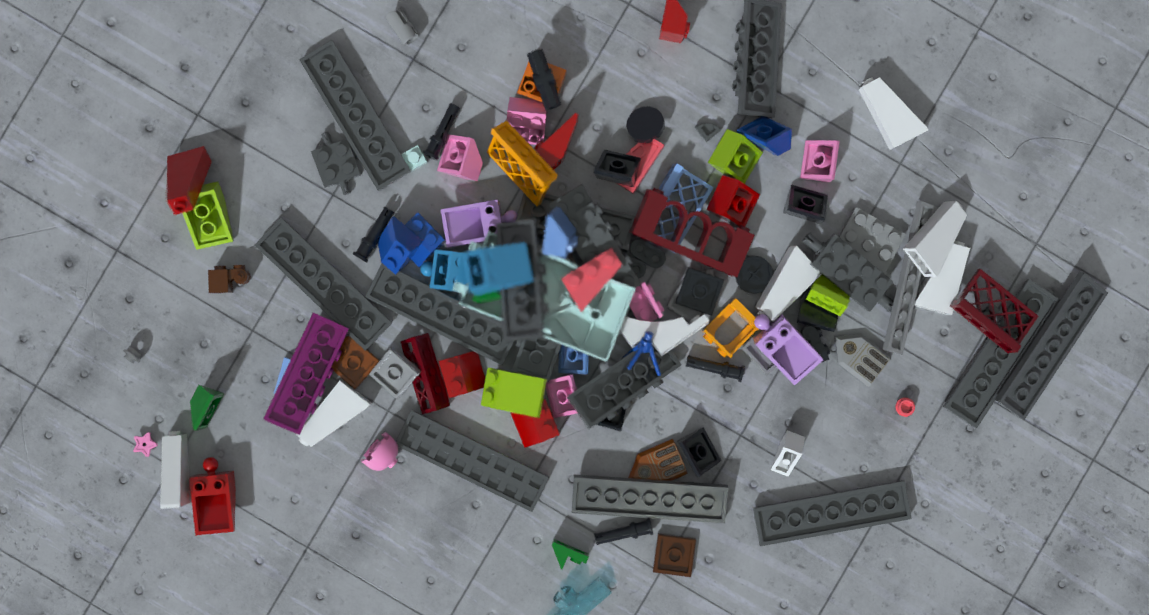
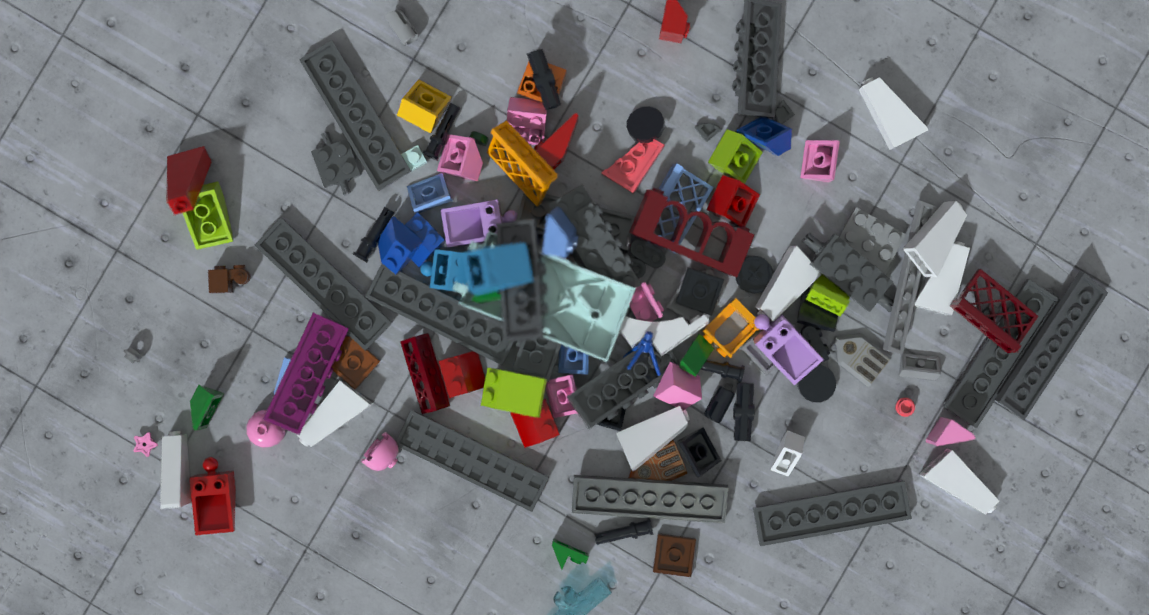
(262, 432): none -> bright pink cylinder
(395, 372): light grey tile -> none
(423, 106): none -> yellow slope
(429, 193): none -> light blue slope
(479, 138): none -> dark green tile
(591, 277): coral wing -> none
(617, 168): black slope -> none
(650, 436): none -> white slope
(679, 387): none -> bright pink slope
(696, 355): none -> green slope
(719, 404): none -> black arm
(743, 411): none -> black piece
(783, 112): none -> dark grey tile
(806, 204): black slope -> none
(817, 384): none -> black tile
(919, 366): none -> light grey slope
(948, 432): none -> bright pink slope
(958, 480): none -> white slope

